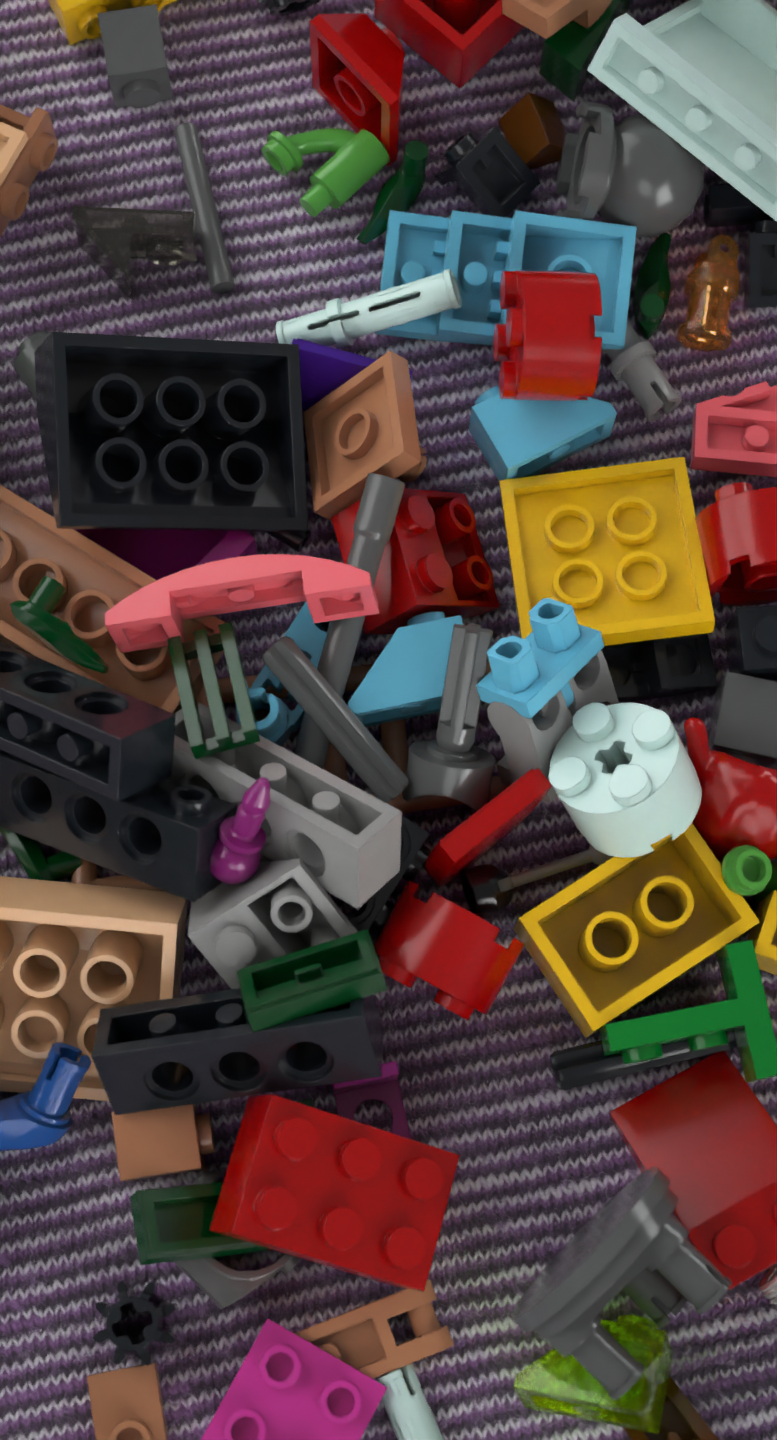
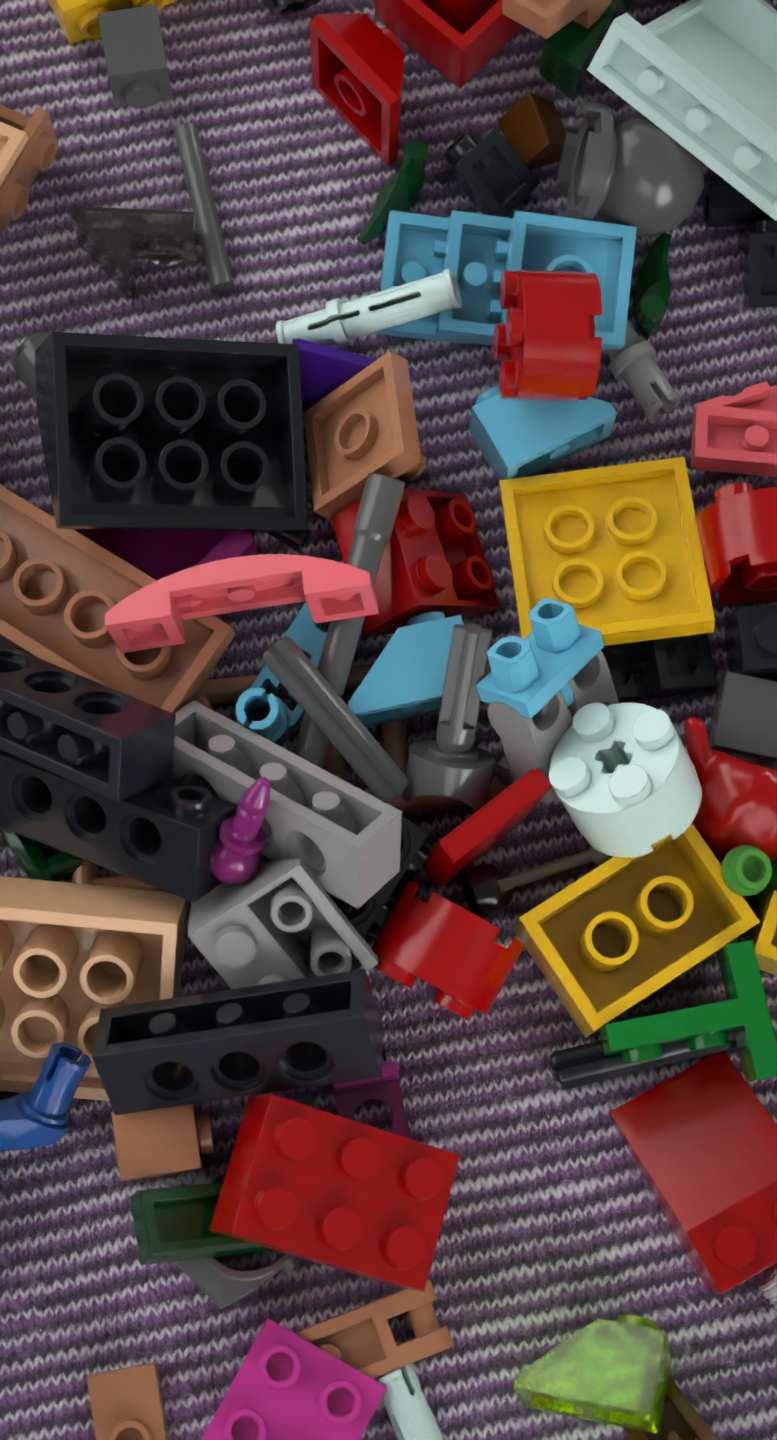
(52, 631): dark green bar -> none
(130, 1341): black gear -> none
(203, 648): dark green tile -> none
(310, 980): dark green tile -> none
(352, 166): bright green plant -> none
(625, 1247): dark grey piece -> none
(710, 292): clear orange piece -> none

